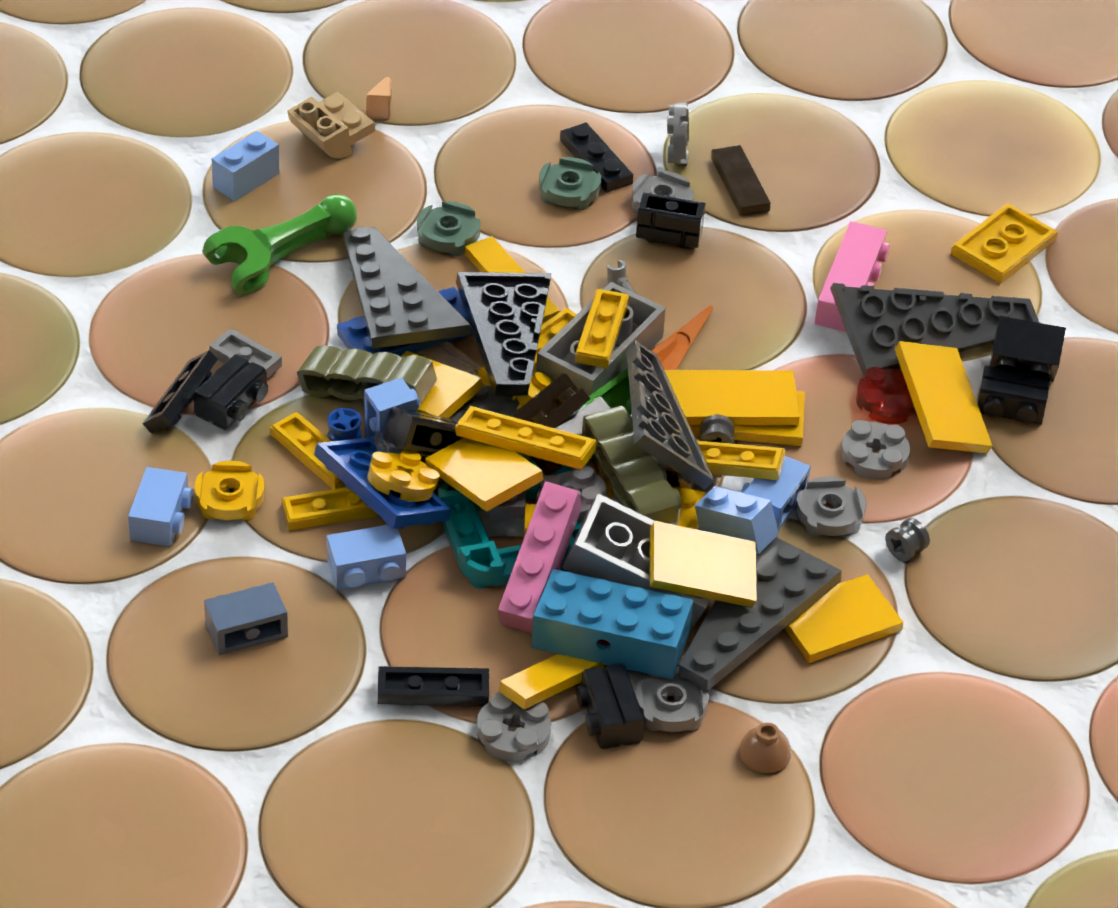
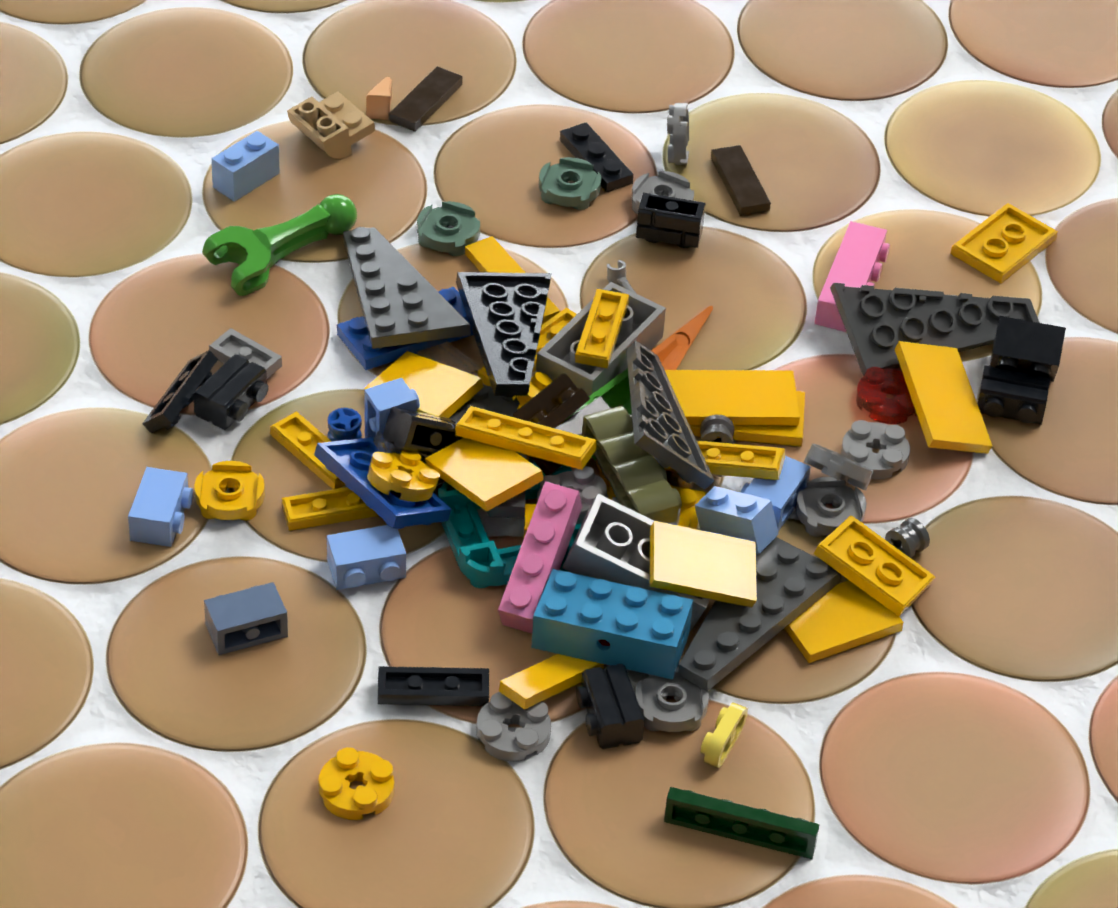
(354, 370): olive brick -> none
(360, 766): none -> yellow plate
(425, 98): none -> dark brown tile
(728, 728): none -> light yellow plate
(741, 822): none -> dark green plate
(765, 749): medium nougat brick -> none
(838, 467): none -> light grey plate
(874, 565): none -> yellow tile

